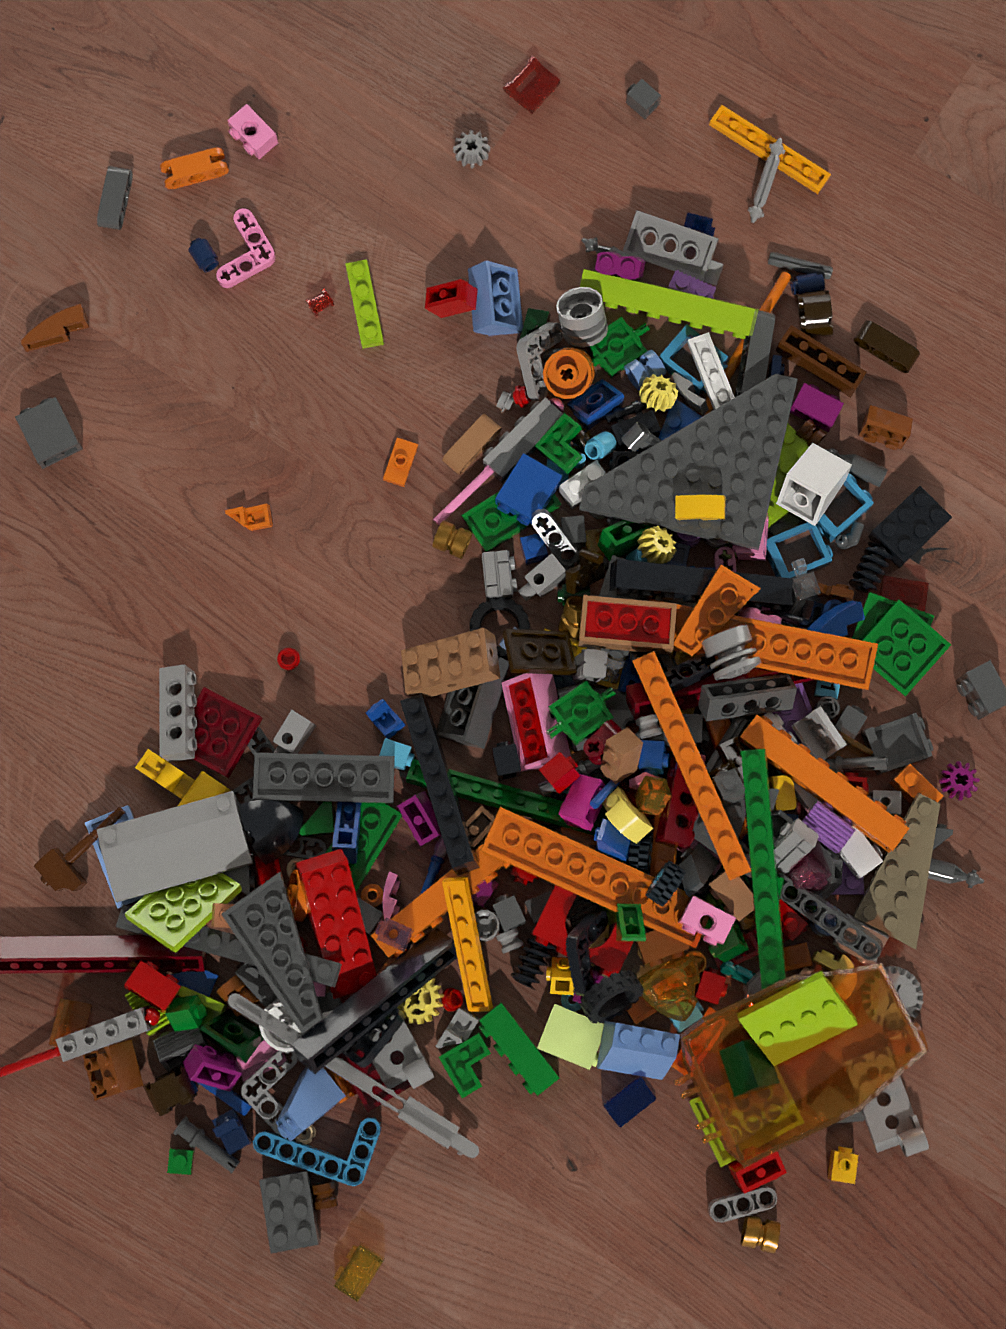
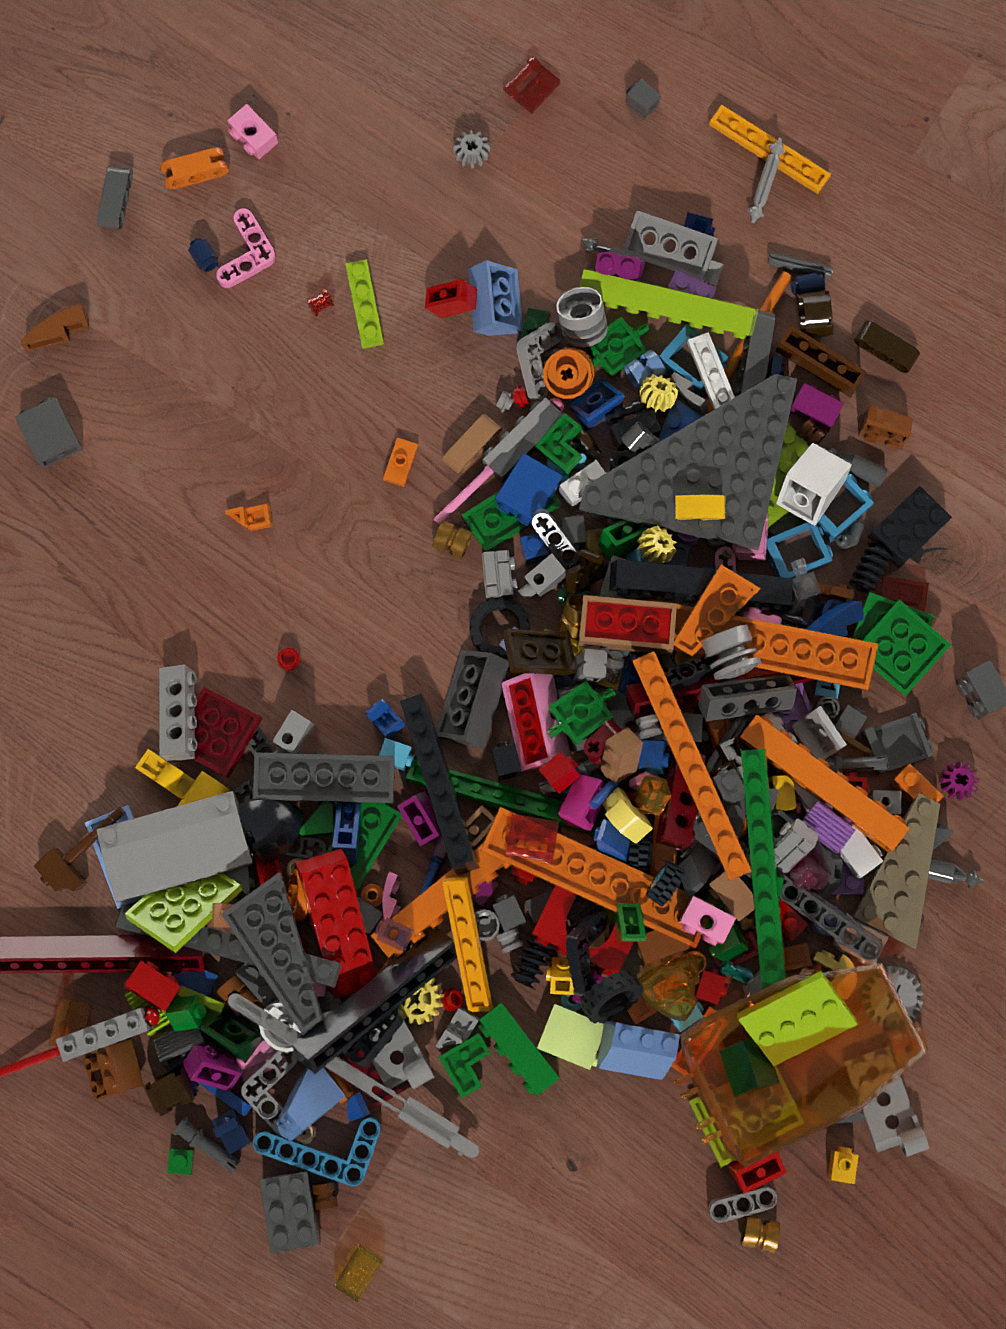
(356, 1107): none -> blue tile
(450, 663): medium nougat brick -> none
(535, 831): none -> clear red plate
(600, 445): medium azure brick -> none
(629, 1101): clear blue panel -> none

